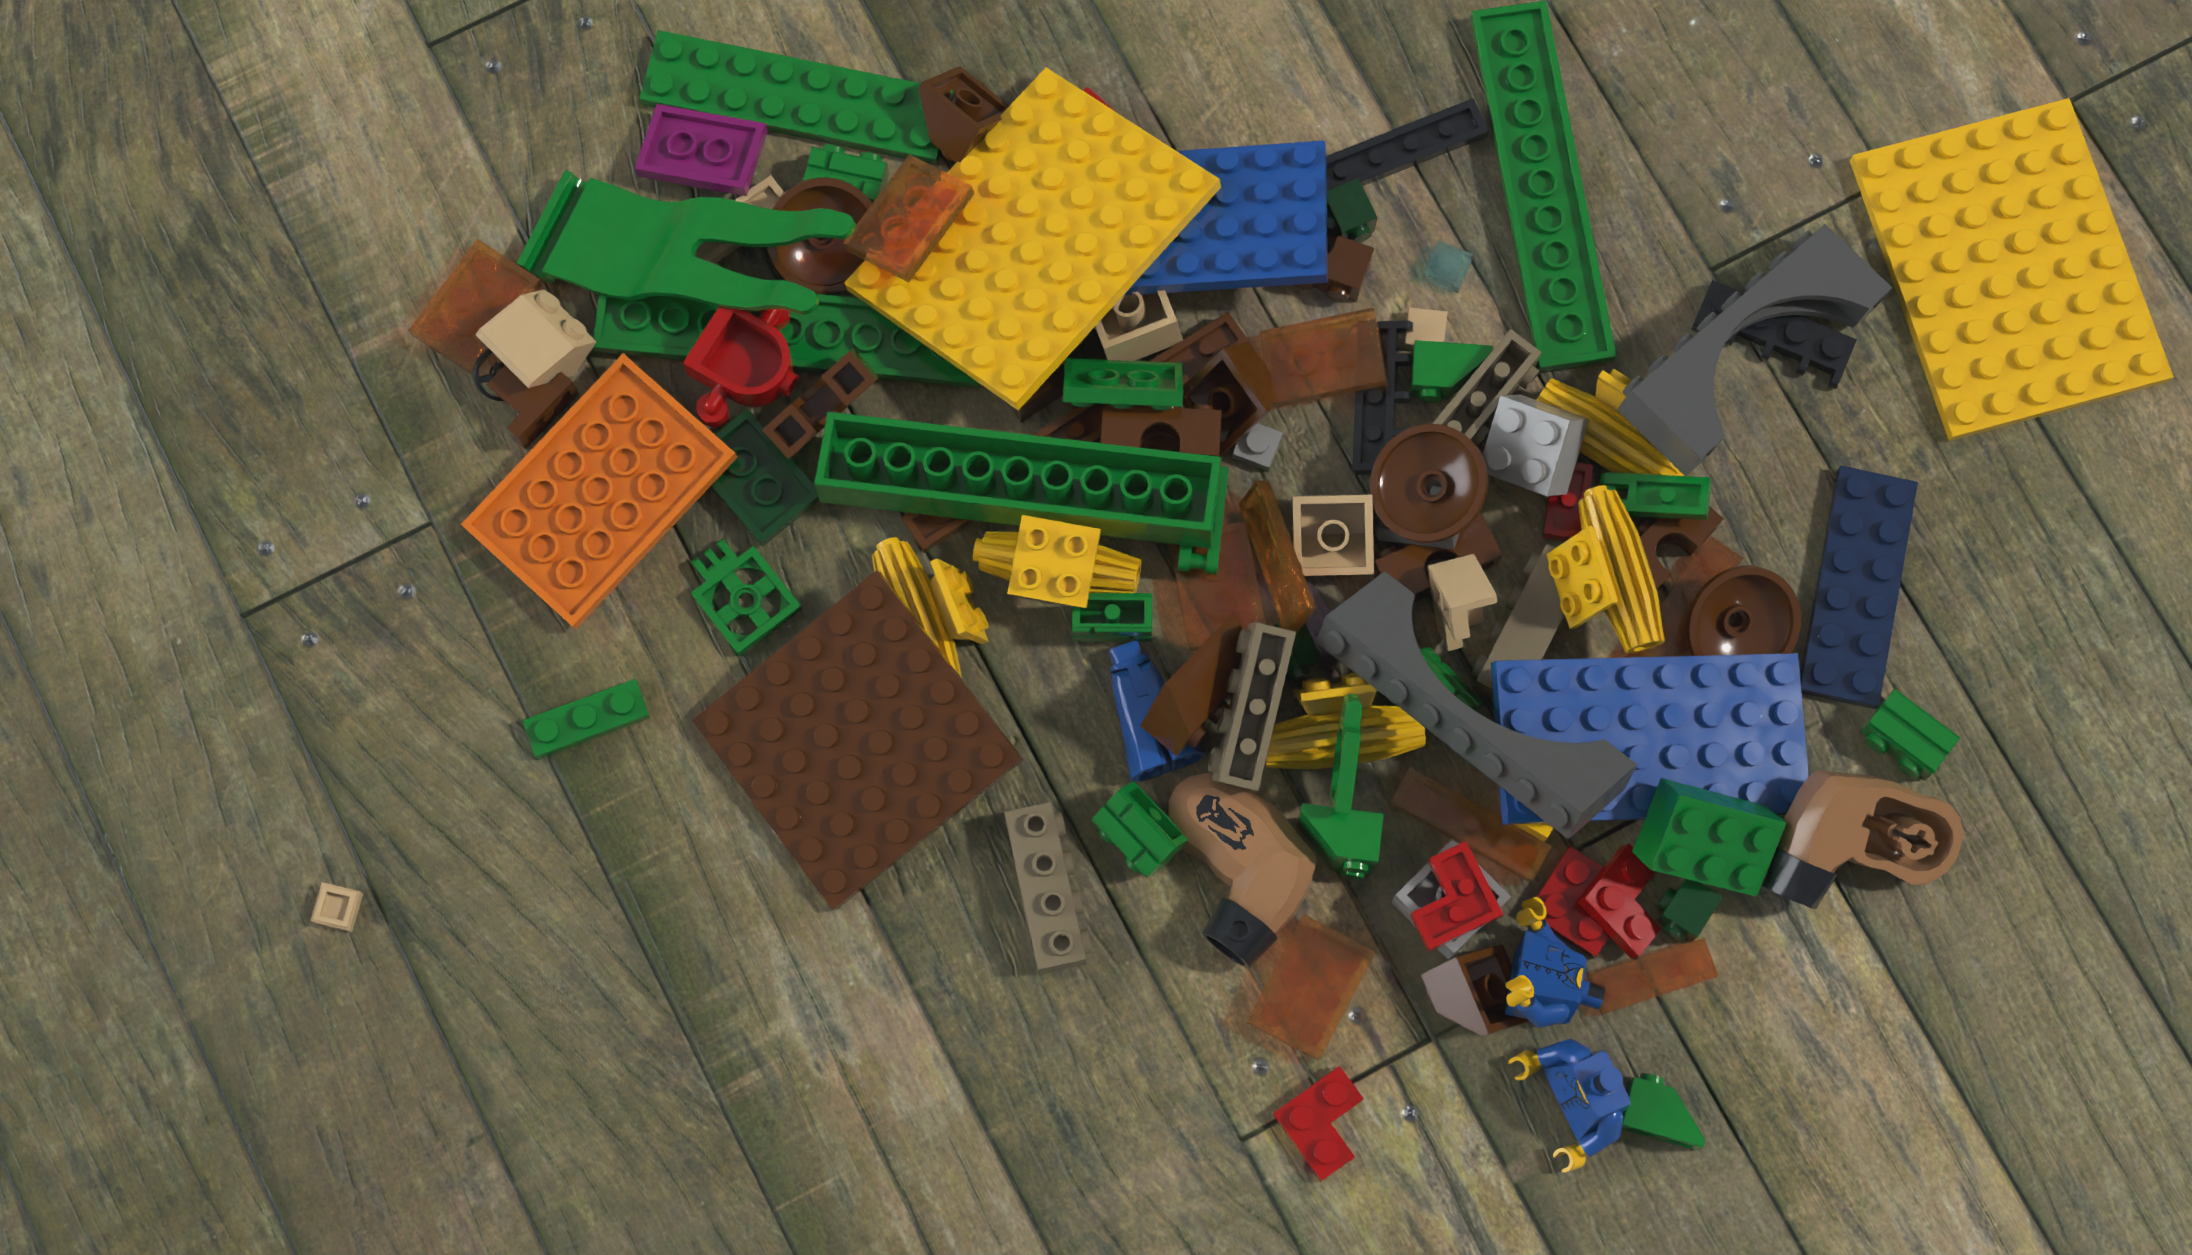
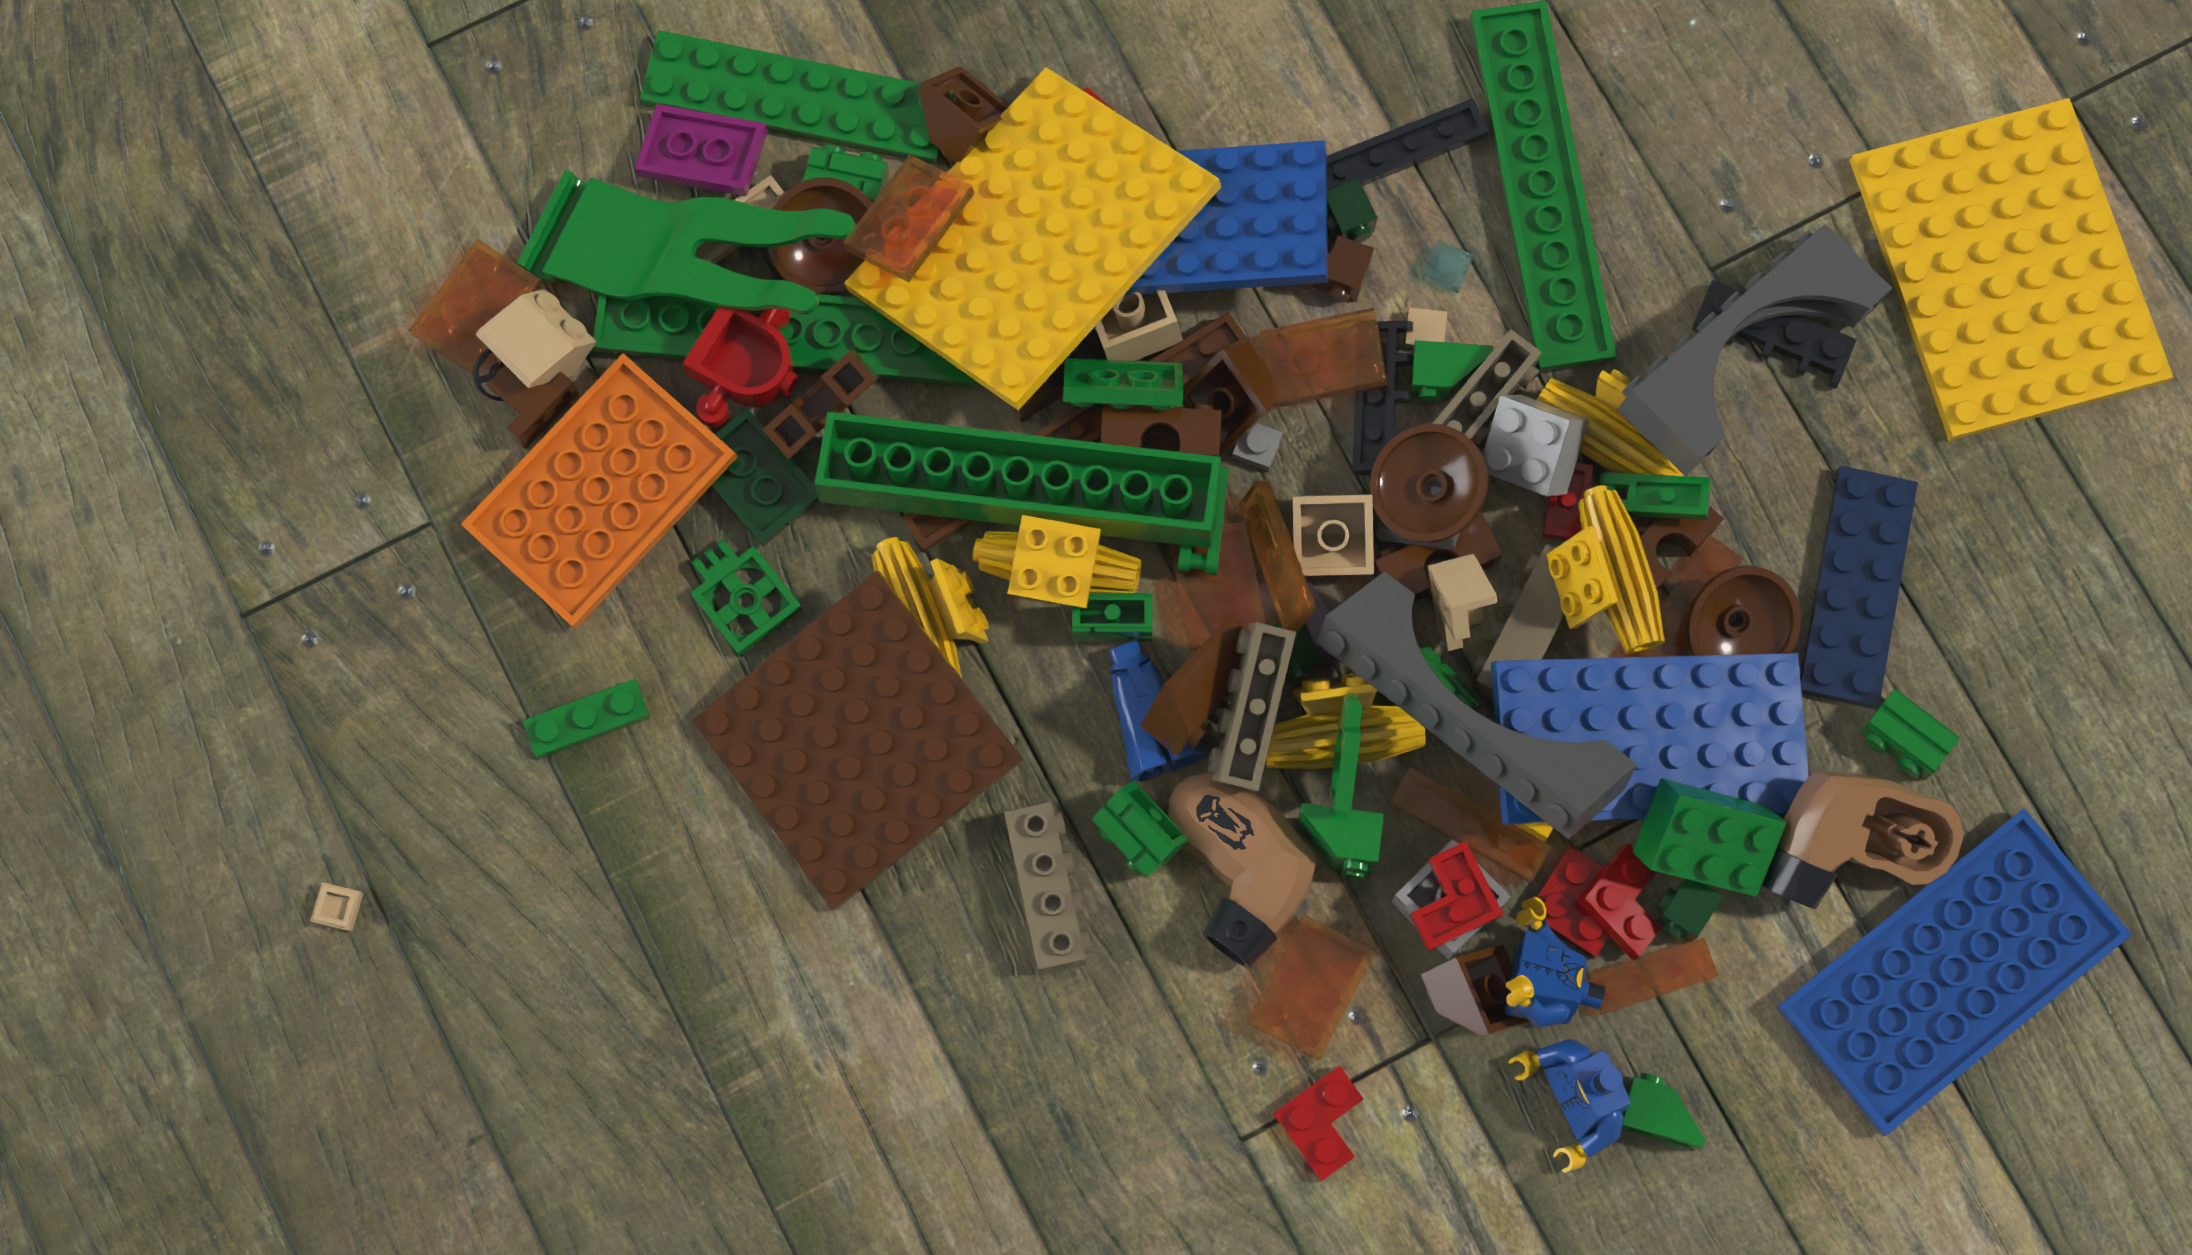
(1953, 972): none -> blue plate

